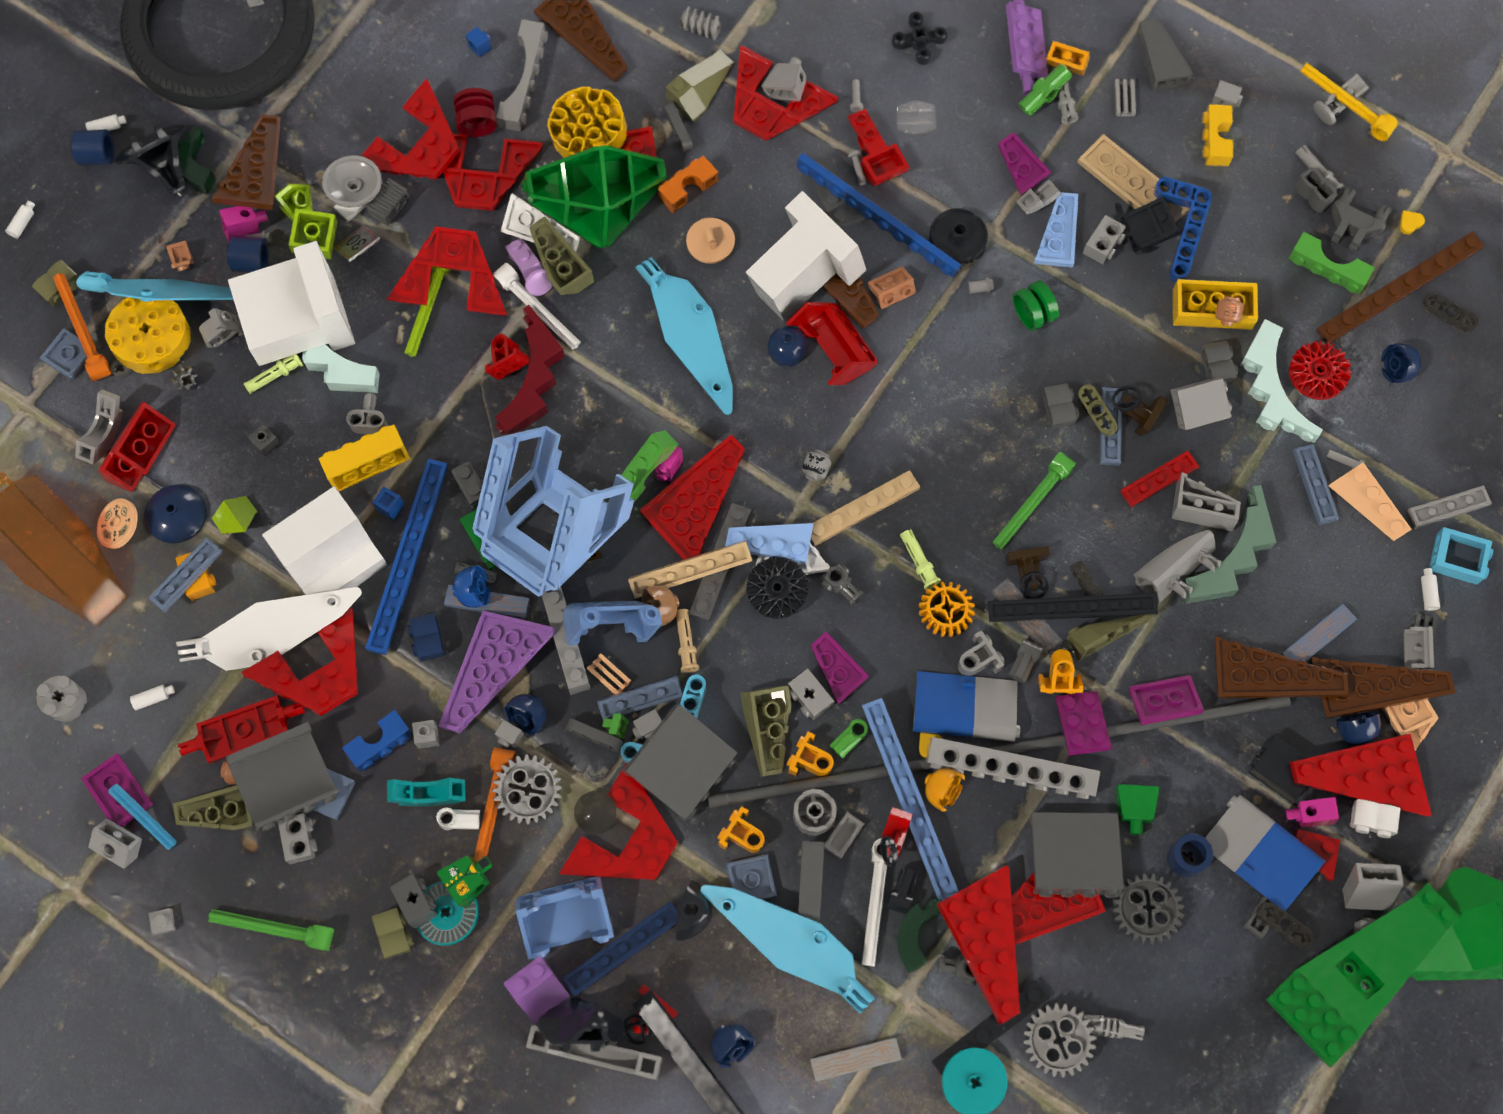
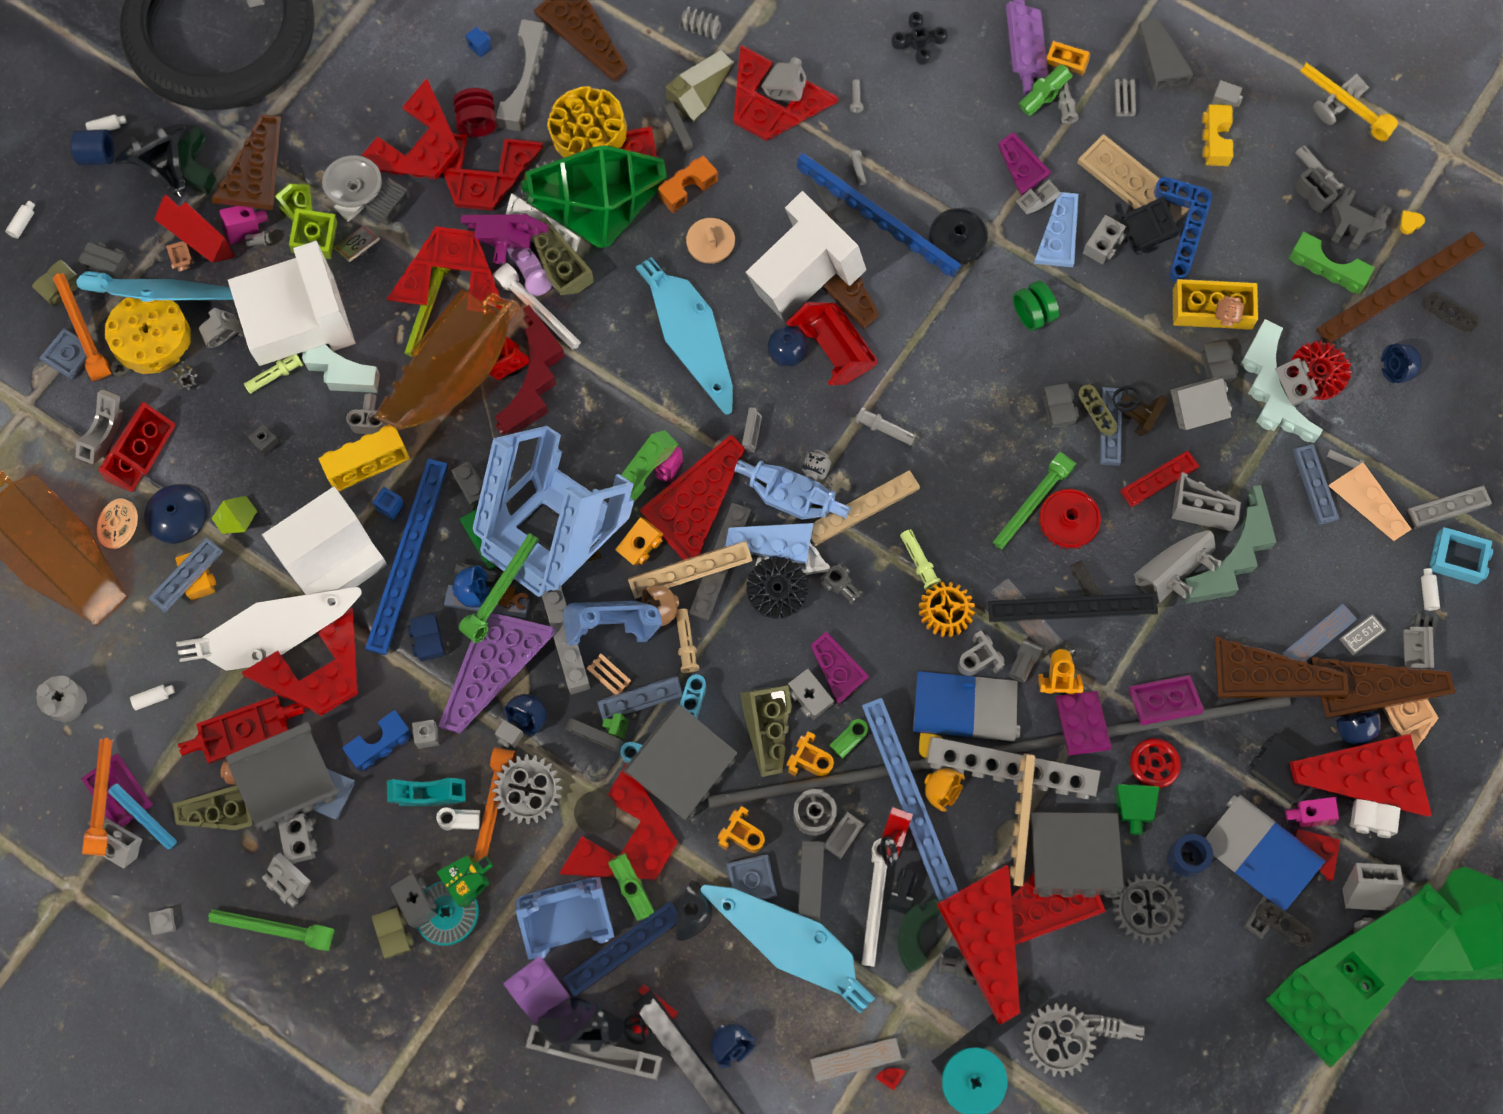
(96, 838): none -> orange piece
(104, 260): none -> dark grey brick
(193, 230): none -> red slope
(247, 254): dark blue piece -> none
(286, 873): none -> light grey plate
(449, 360): none -> clear orange windscreen
(475, 625): none -> bright green piece
(504, 231): none -> magenta brick
(510, 597): none -> reddish brown plate
(628, 547): none -> light orange brick
(638, 899): none -> bright green piece
(646, 725): light grey window -> none
(752, 430): none -> light grey tile
(791, 491): none -> light blue plate
(876, 422): none -> light grey pin
(882, 161): red plate -> none
(890, 1077): none -> red tile
(892, 287): nougat bracket -> none
(916, 117): clear slope -> none
(981, 286): light grey pin -> none
(1020, 828): none -> tan plate
(1029, 569): dark brown piece -> none
(1069, 532): none -> red wheel
(1098, 635): olive wedge -> none
(1164, 747): none -> red plate
(1291, 384): none -> light grey brick
(1362, 634): none -> light grey tile

